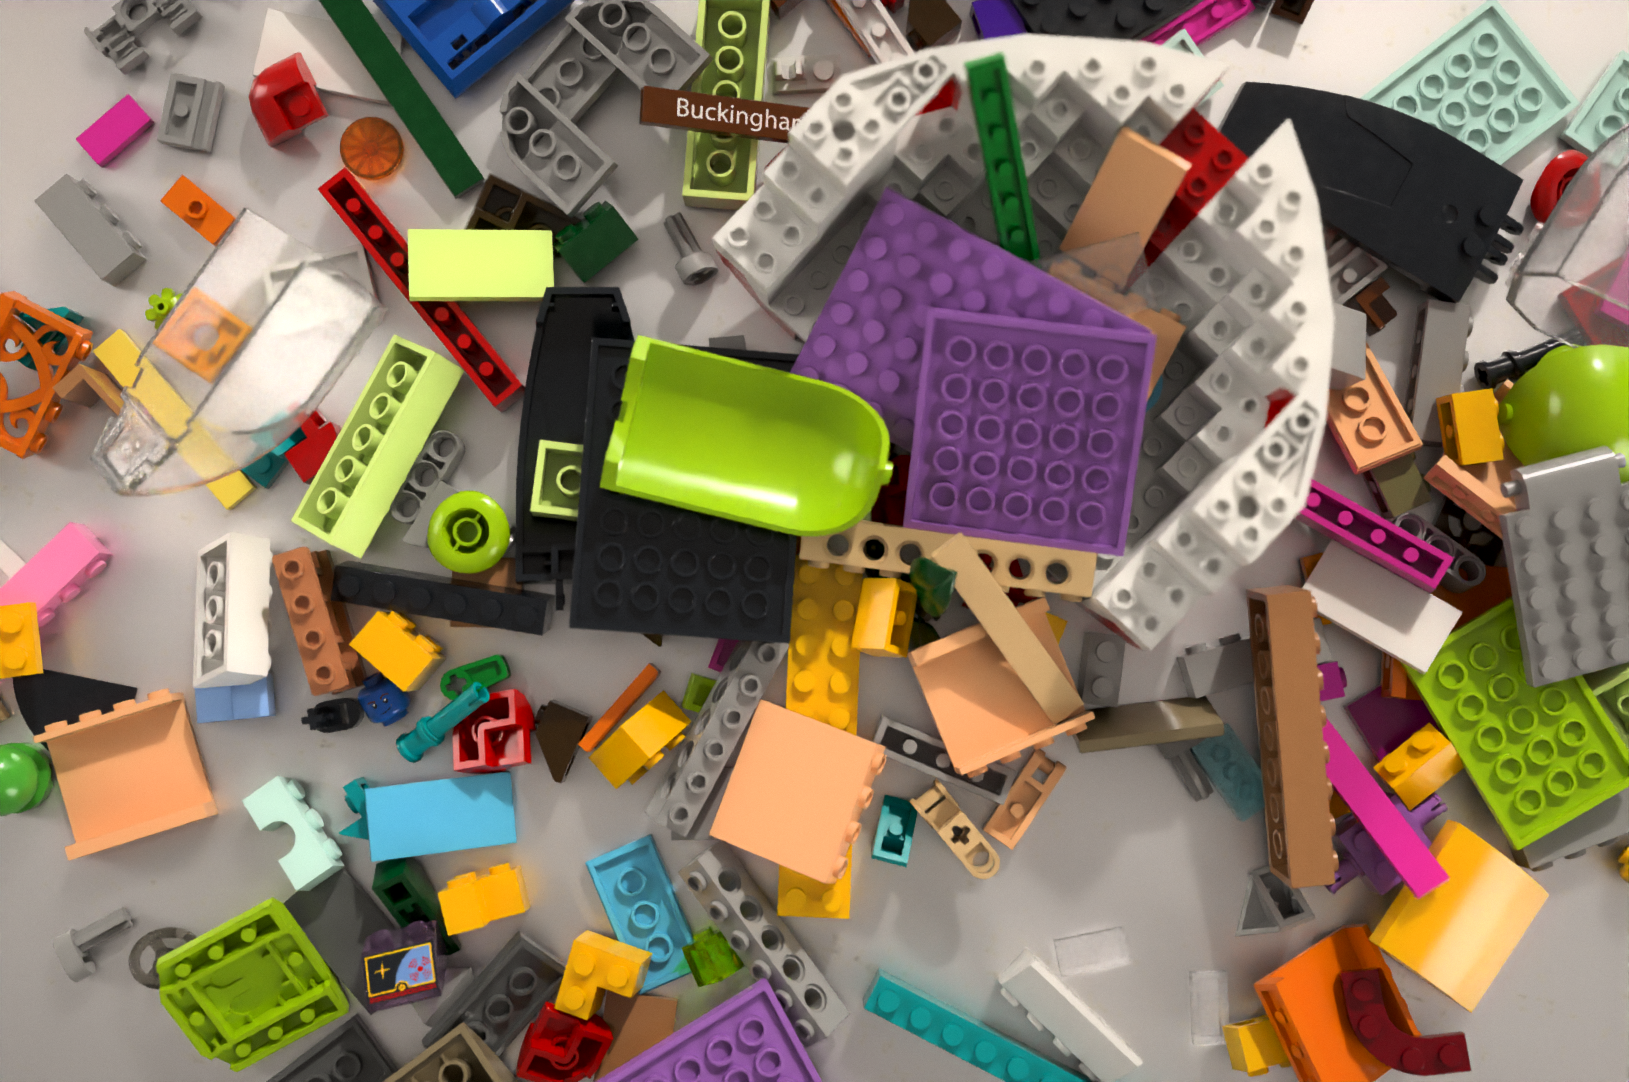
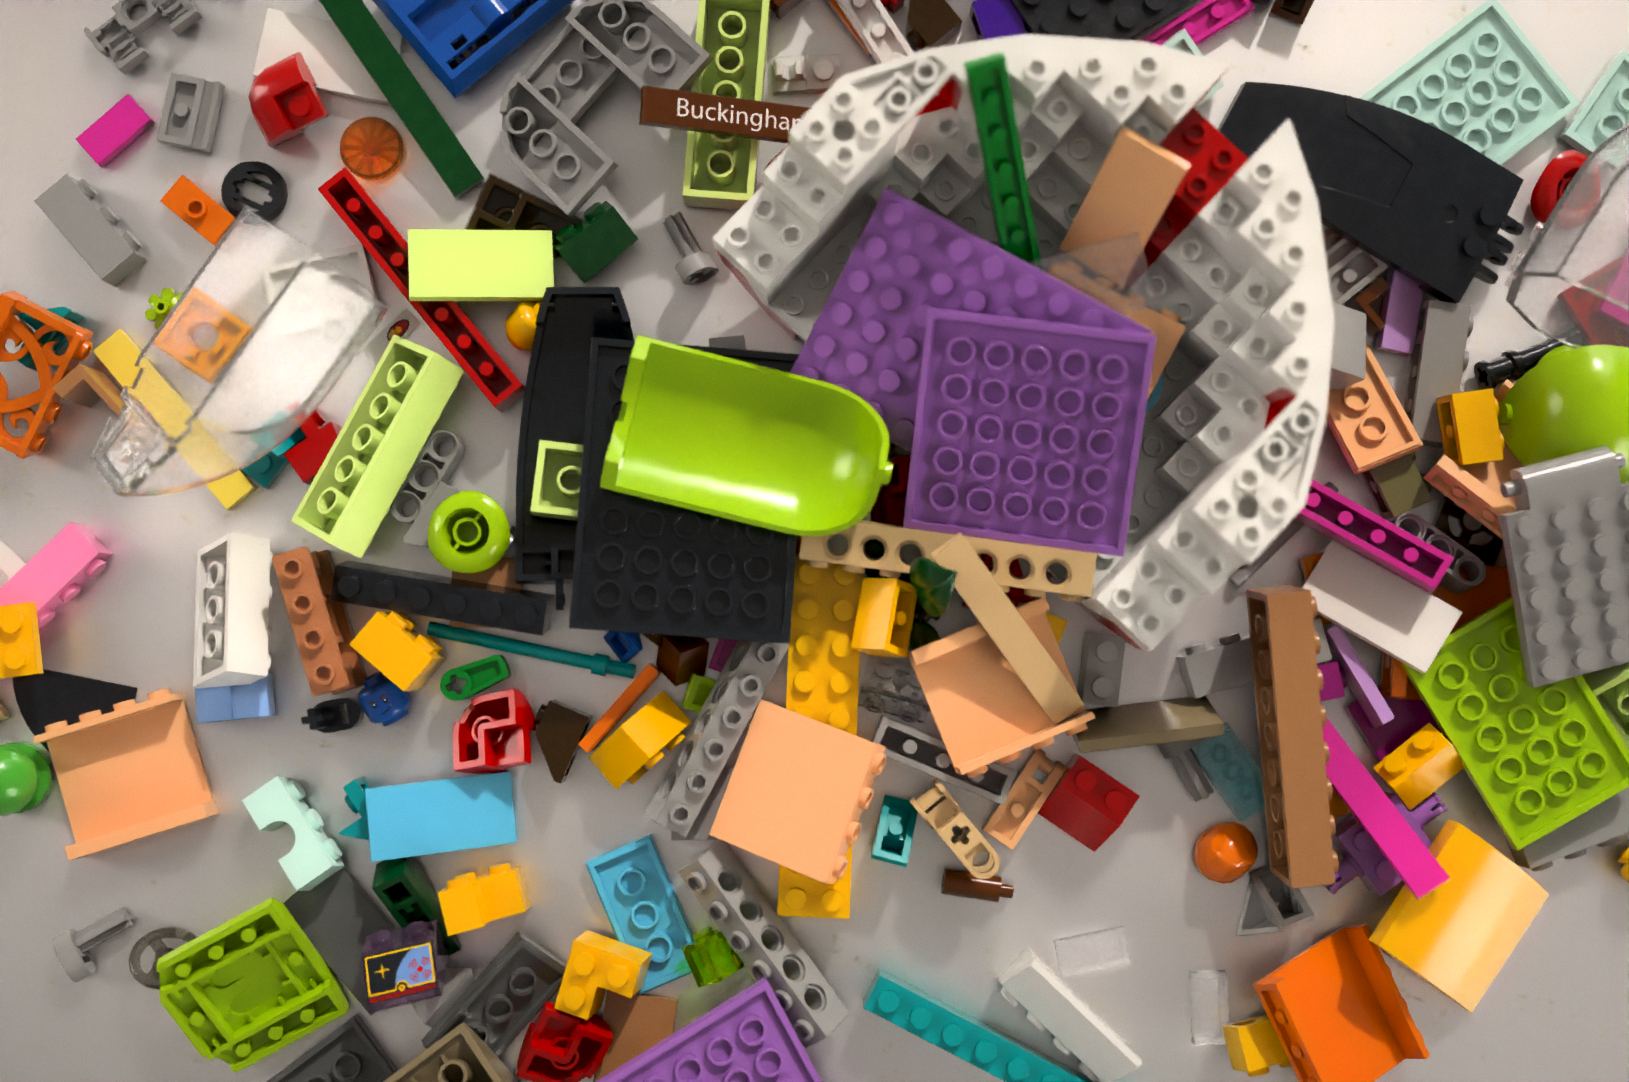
(242, 171): none -> black piece
(400, 326): none -> white sticker
(432, 730): teal pin -> none
(521, 324): none -> yellow head
(598, 664): none -> teal bar
(624, 644): none -> blue slope
(681, 657): none -> reddish brown panel
(892, 689): none -> clear bracket
(966, 885): none -> reddish brown cylinder
(1088, 803): none -> red slope
(1225, 852): none -> orange hat
(1291, 528): none -> light grey bar
(1358, 678): none -> lavender tile
(1388, 1044): dark red plate -> none
(1399, 314): none -> lavender tile

